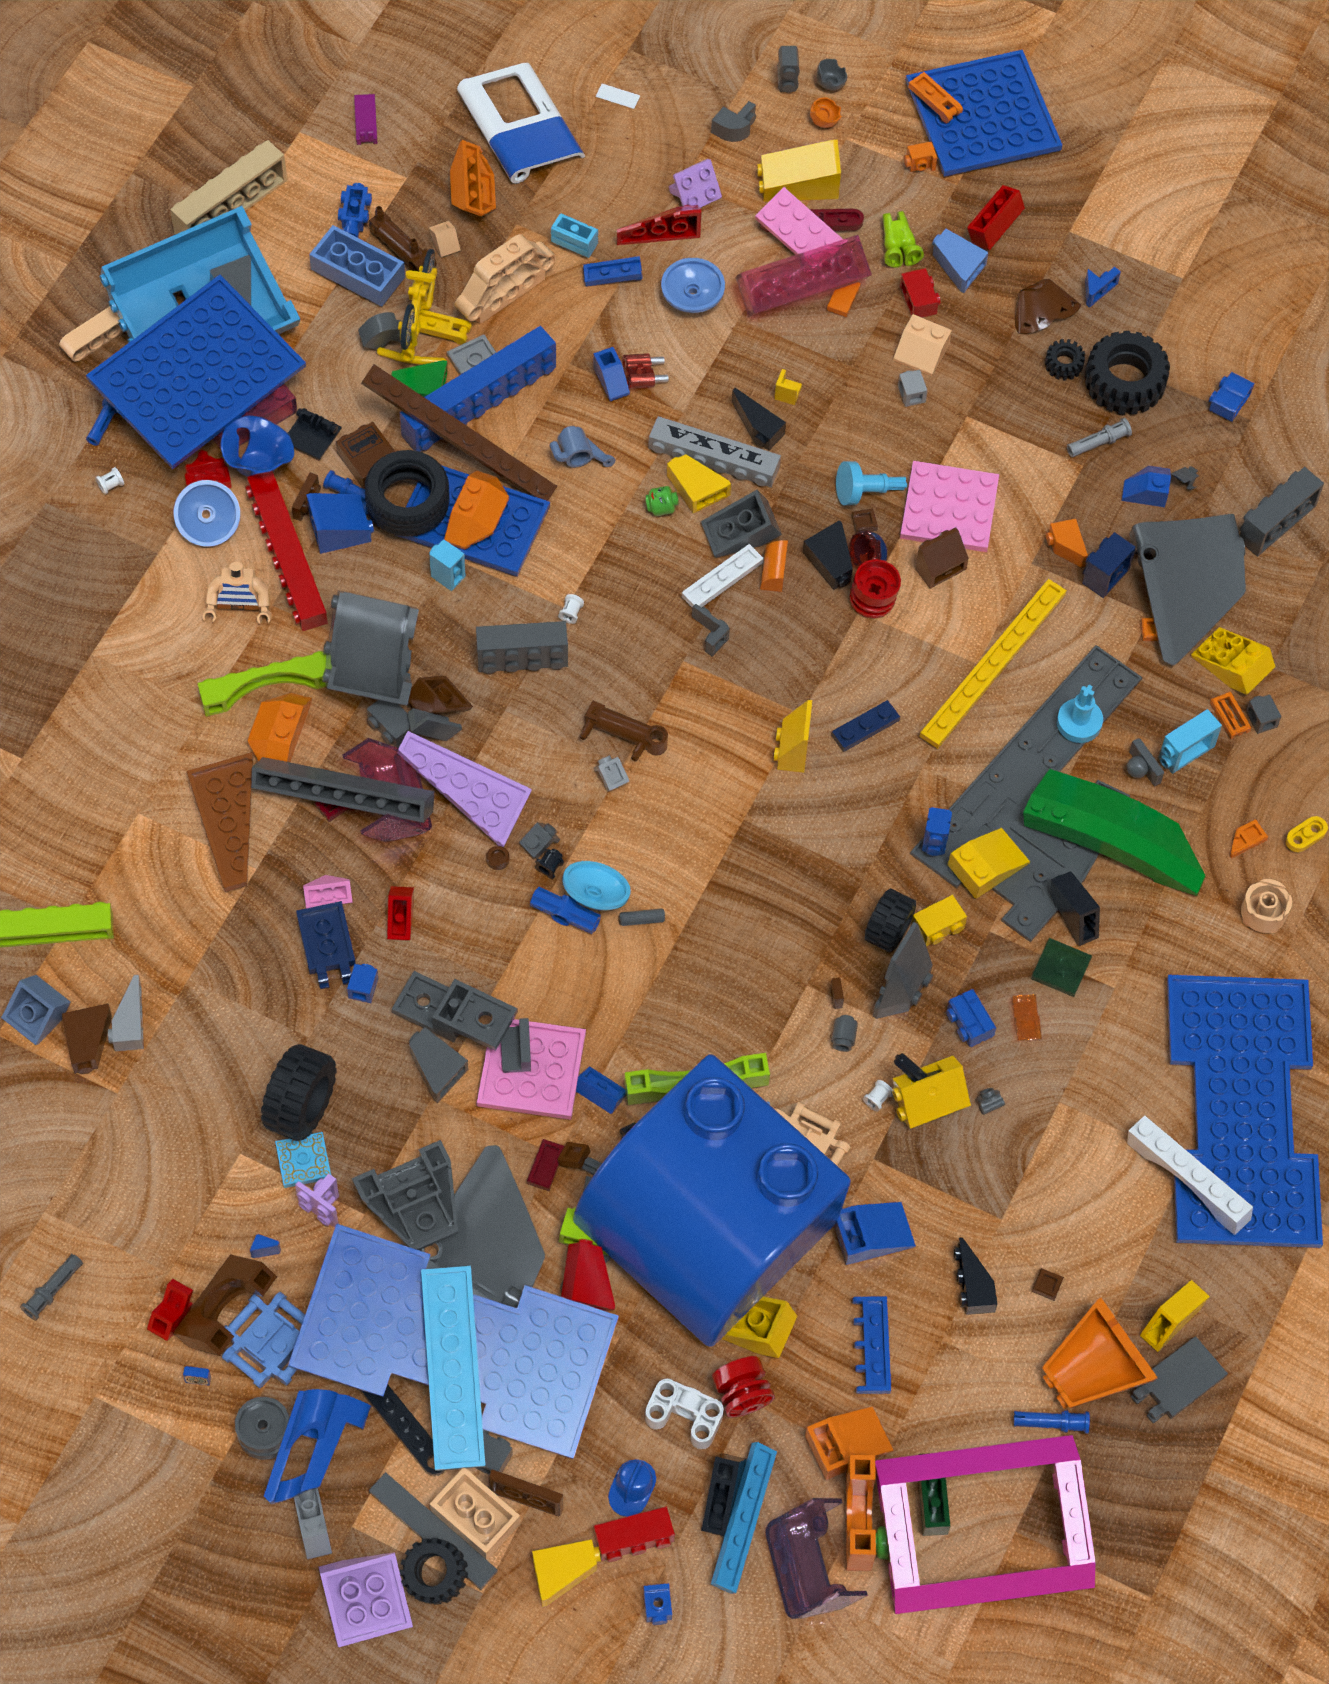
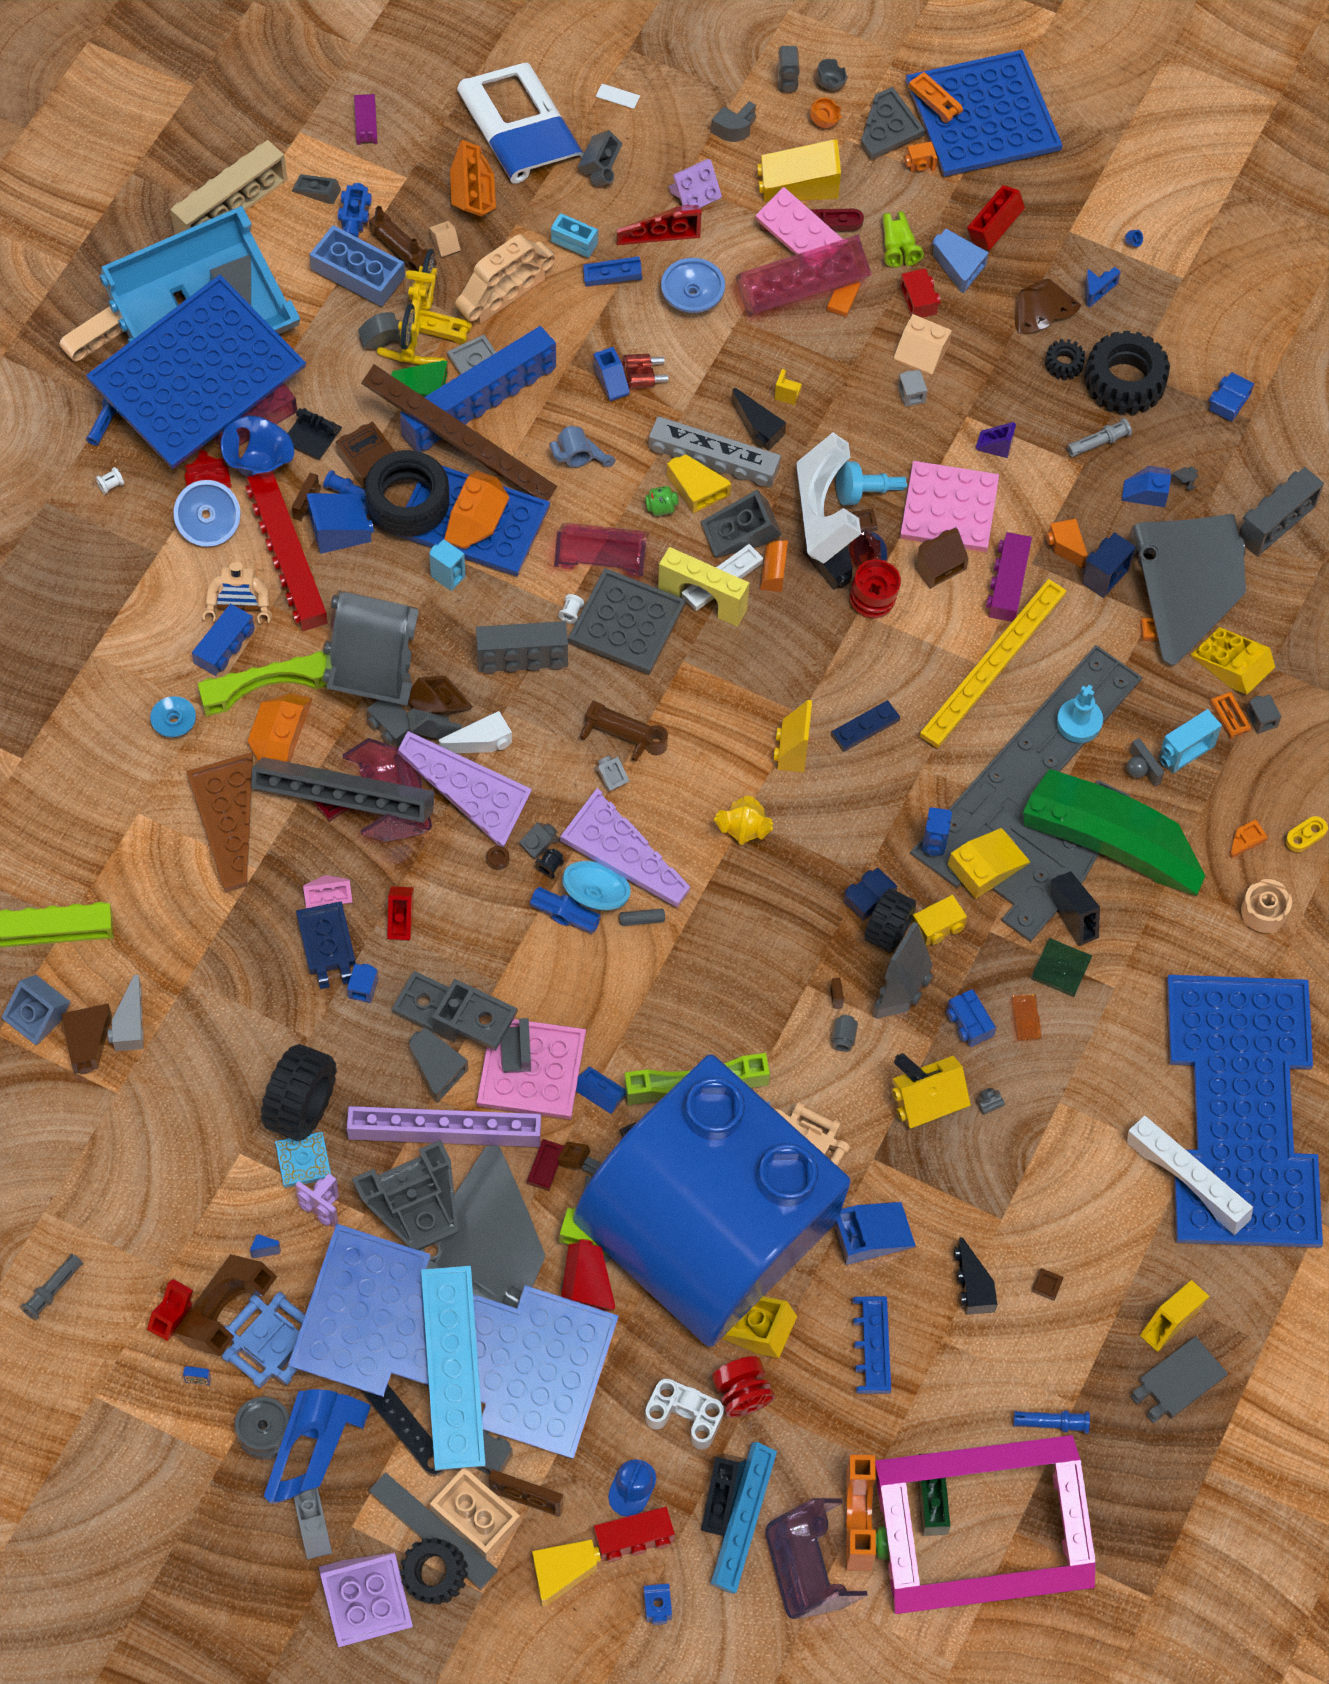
(169, 709): none -> dark azure dish
(223, 640): none -> blue brick
(318, 188): none -> dark grey slope
(444, 1125): none -> lavender brick
(480, 737): none -> white slope
(600, 157): none -> dark grey hinge
(601, 547): none -> clear pink windscreen
(616, 844): none -> lavender wing
(627, 621): none -> dark grey plate
(719, 629): dark grey bracket -> none
(729, 591): none -> light yellow arch
(744, 820): none -> yellow helmet
(815, 472): none -> white arch
(846, 1435): orange slope -> none
(866, 894): none -> dark blue brick
(878, 1095): white bush -> none
(889, 124): none -> dark grey plate
(997, 440): none -> dark purple slope
(1010, 576): none -> magenta brick
(1096, 1360): orange cone -> none
(1134, 238): none -> blue hinge

